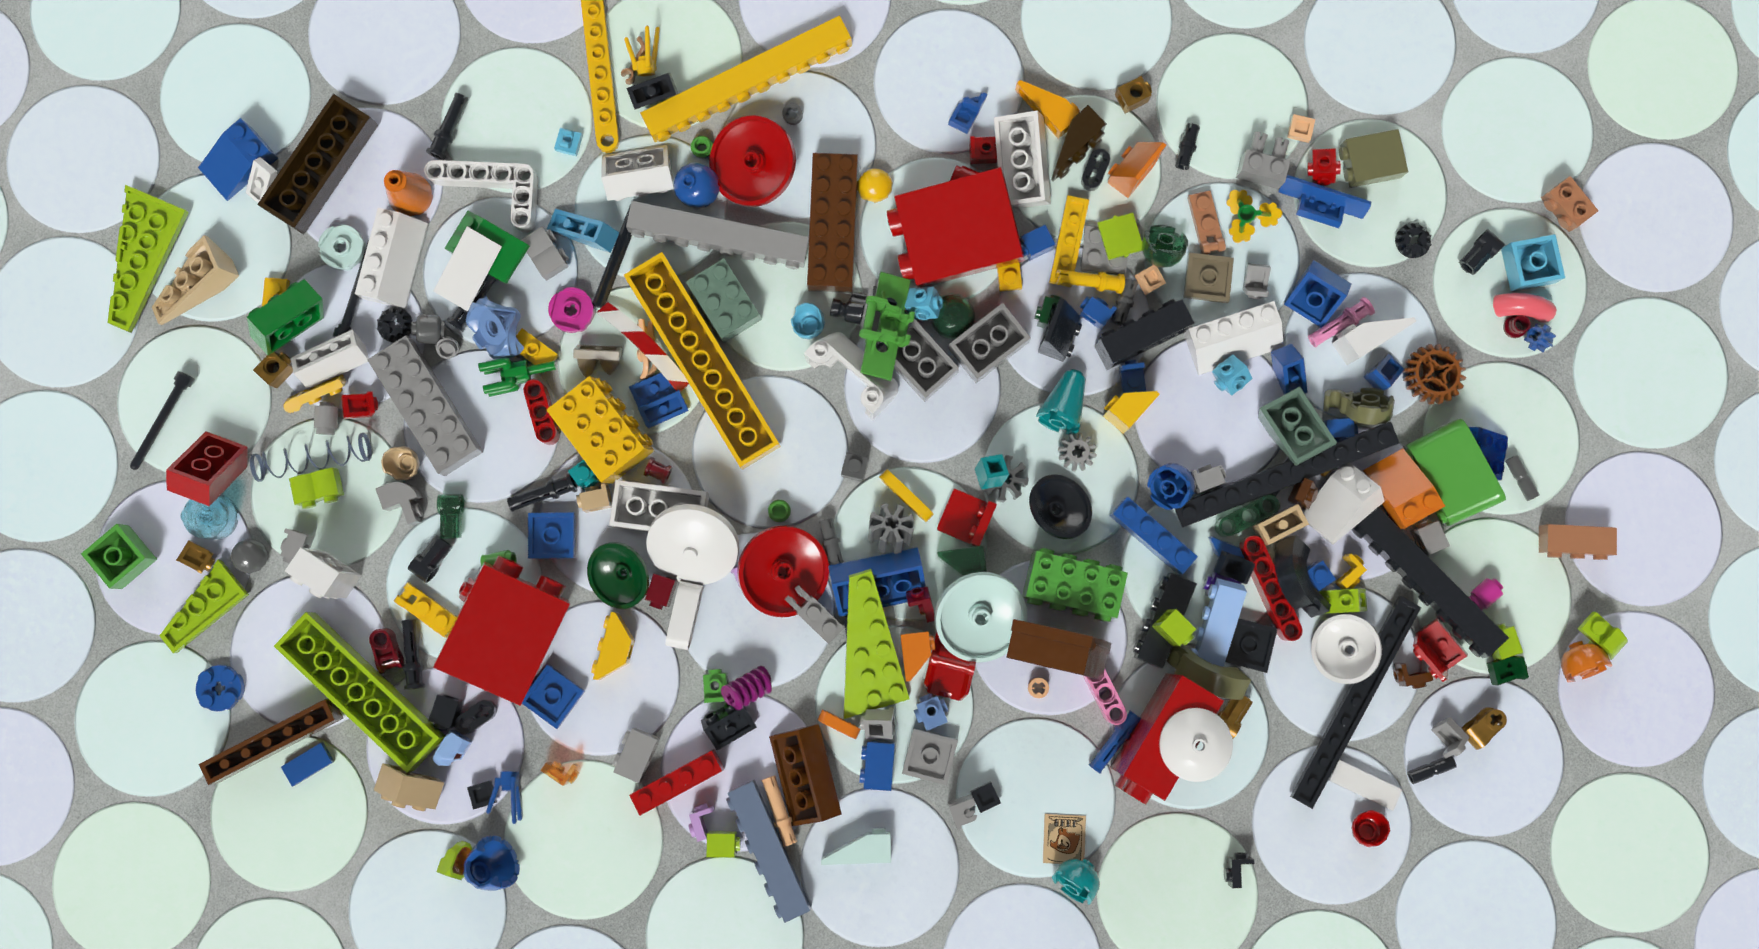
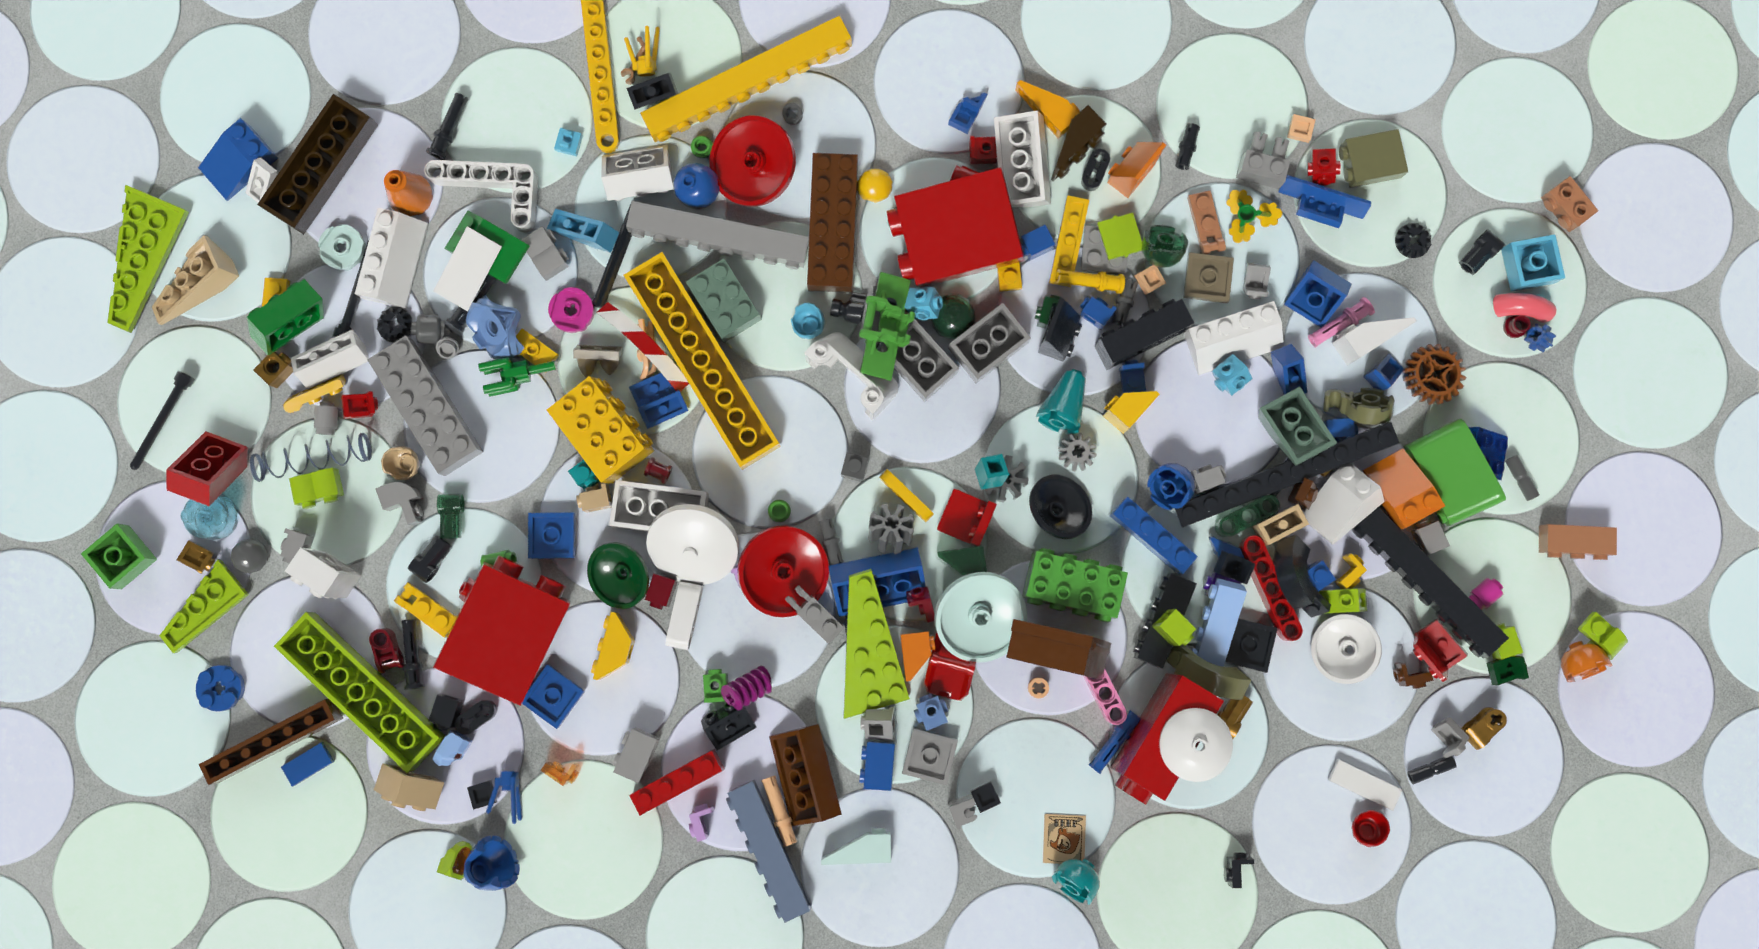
(534, 403): red beam -> none
(552, 489): black pin -> none
(722, 844): lime brick -> none
(839, 724): orange beam -> none
(1129, 102): pearl gold brick -> none
(1354, 706): black plate -> none

